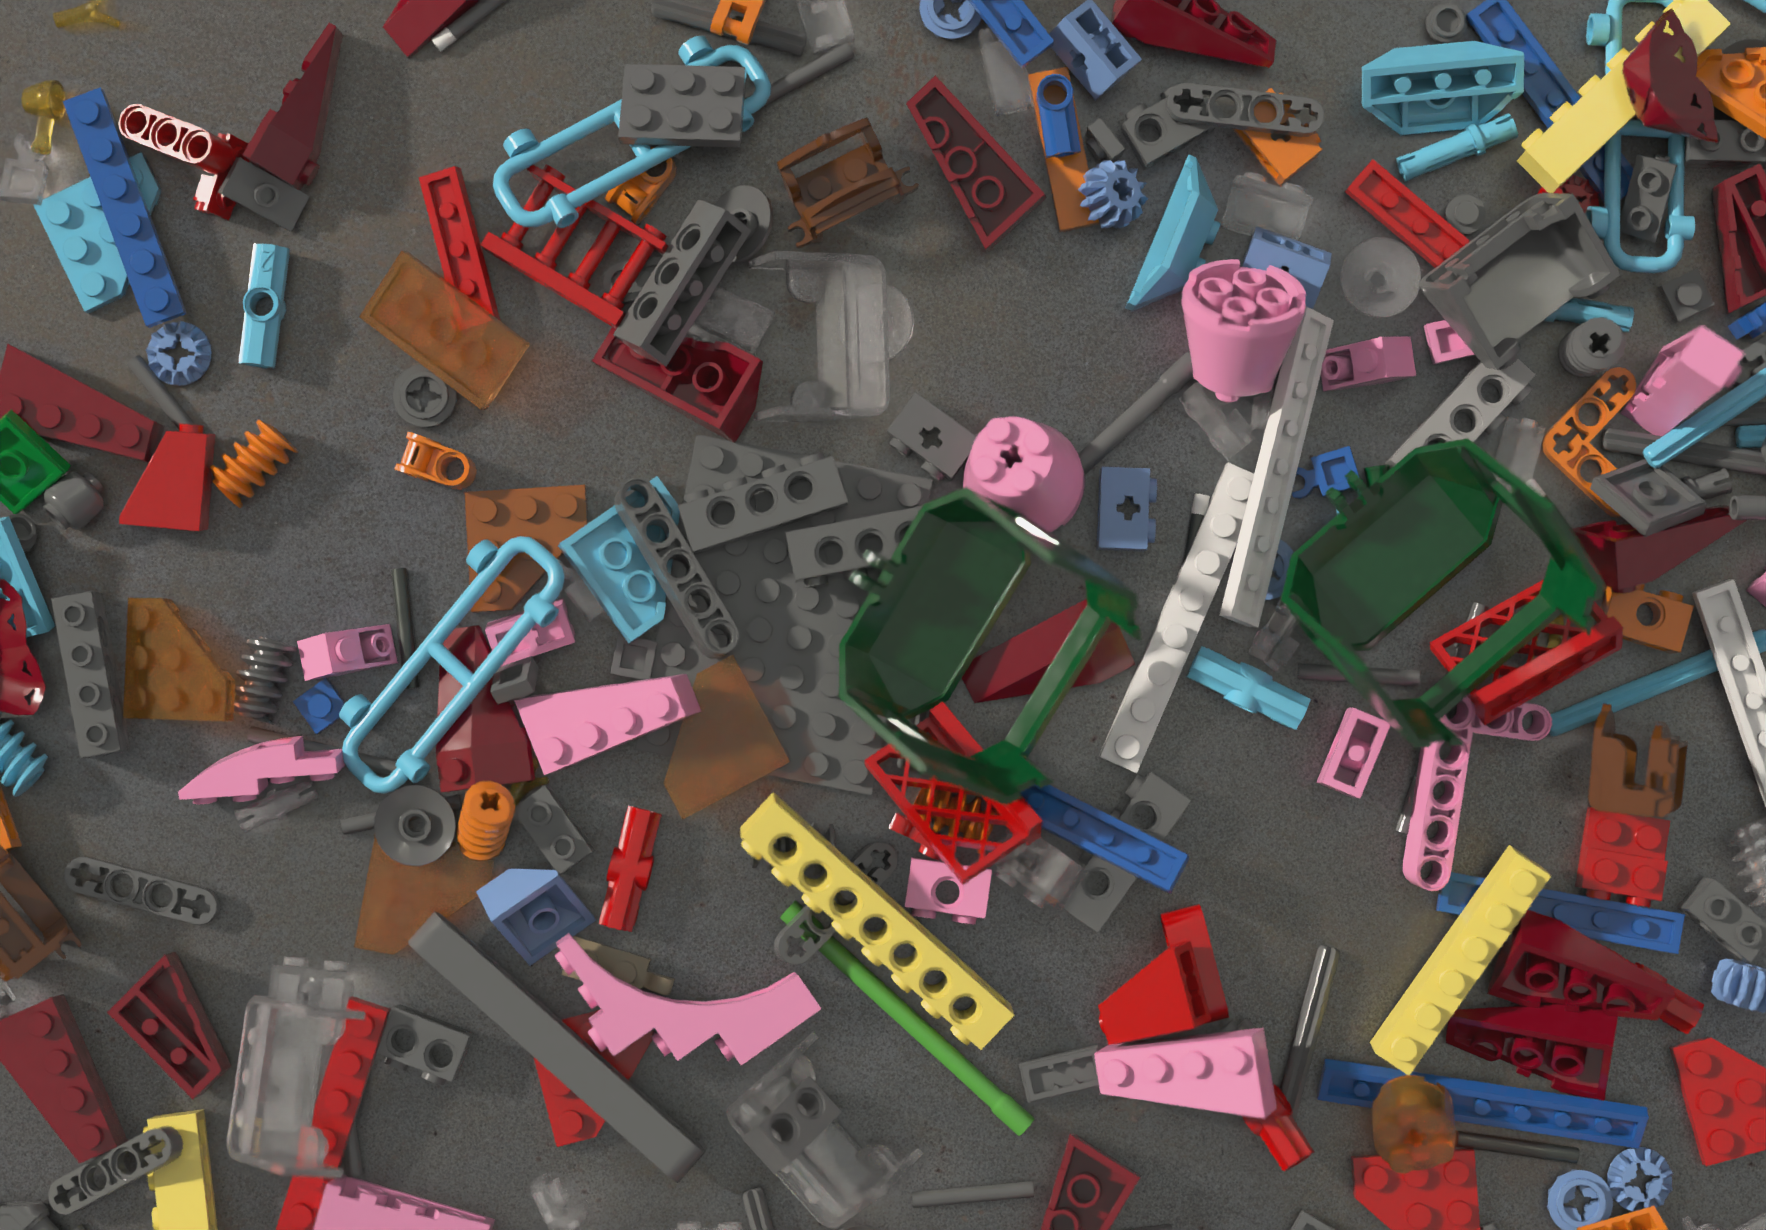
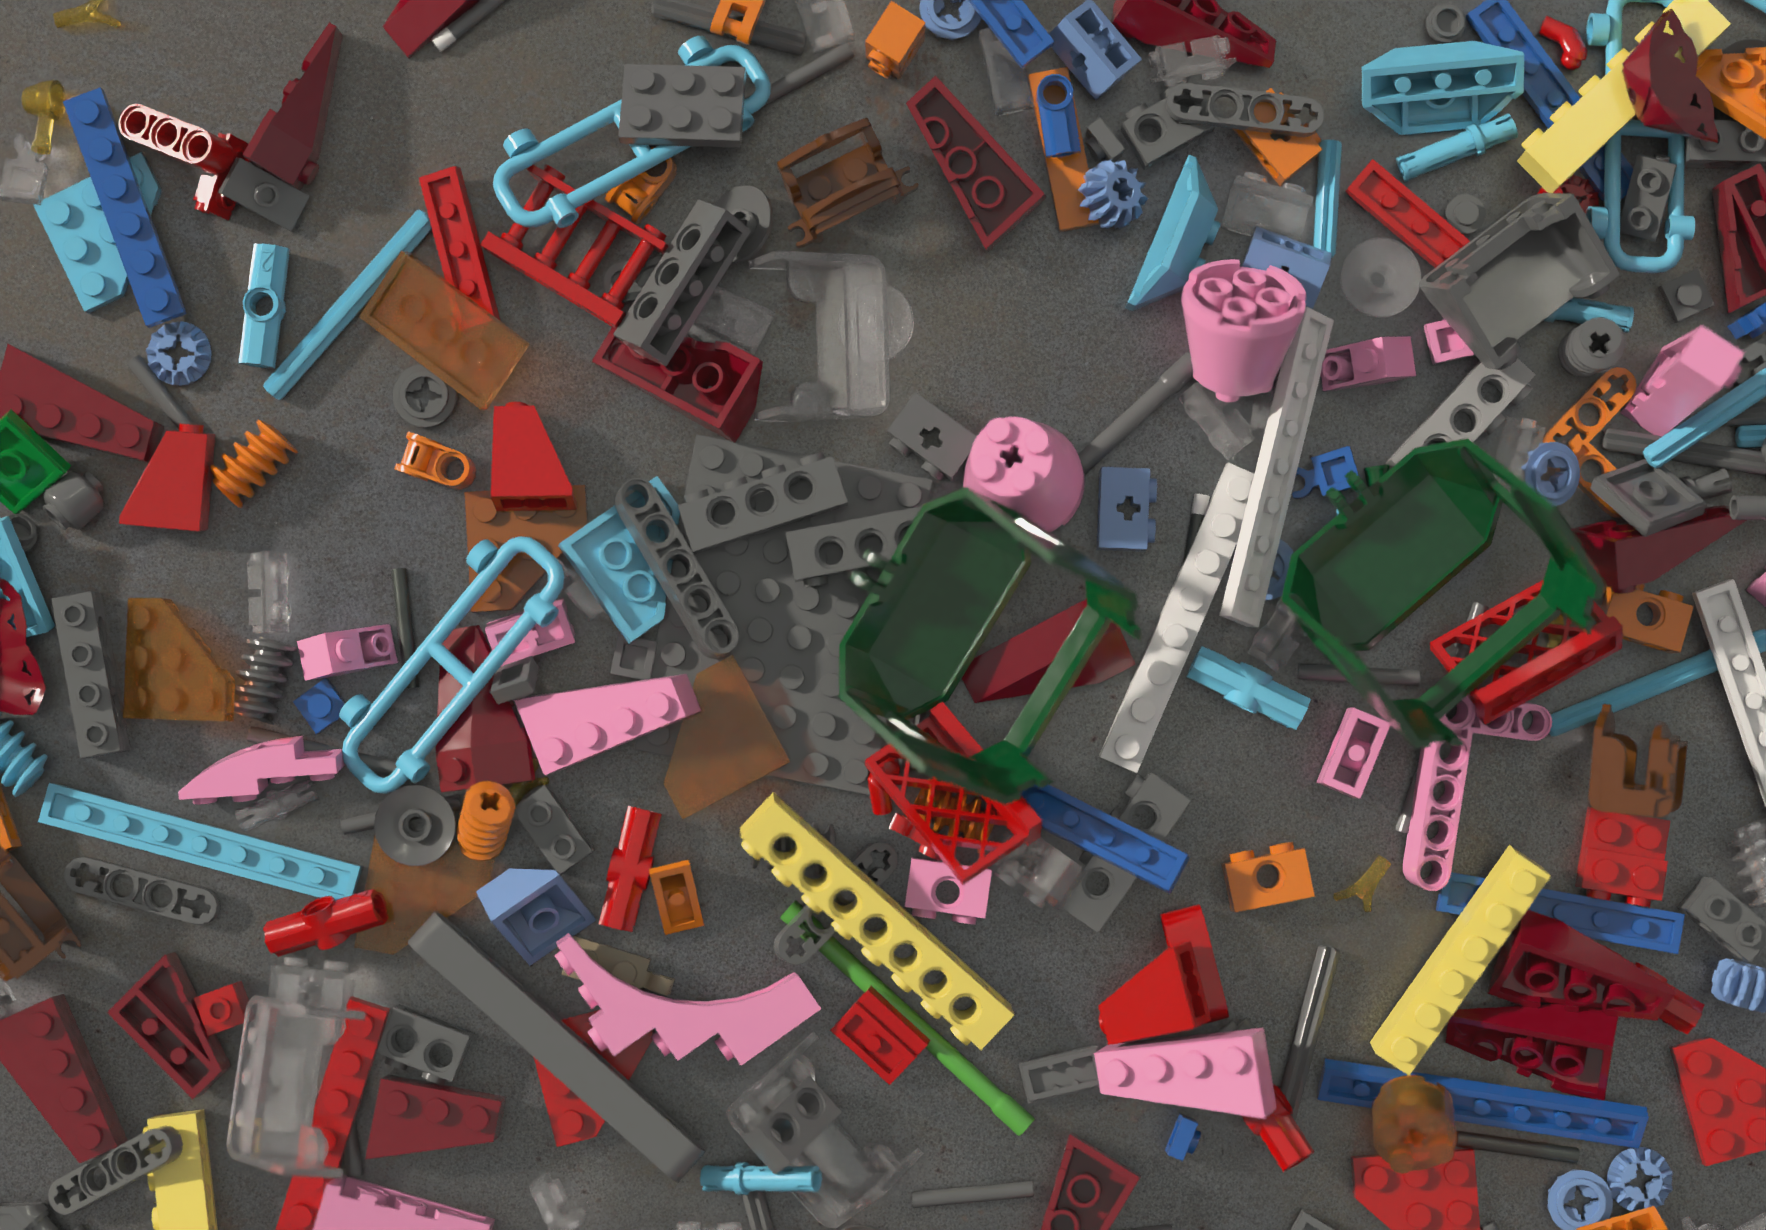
(198, 843): none -> medium azure plate
(222, 1007): none -> red brick
(270, 574): none -> clear hinge
(325, 922): none -> red piece
(346, 307): none -> medium azure axle
(431, 1116): none -> dark red wedge
(525, 465): none -> red slope
(676, 897): none -> orange slope
(746, 1178): none -> medium azure pin
(879, 797): none -> red arm
(880, 1035): none -> red plate
(894, 41): none -> orange brick
(1183, 1137): none -> blue plate
(1207, 60): none -> clear hinge
(1291, 884): none -> orange brick
(1327, 196): none -> medium azure axle
(1367, 884): none -> clear yellow bar
(1563, 482): none -> medium blue gear
(1569, 39): none -> red arm

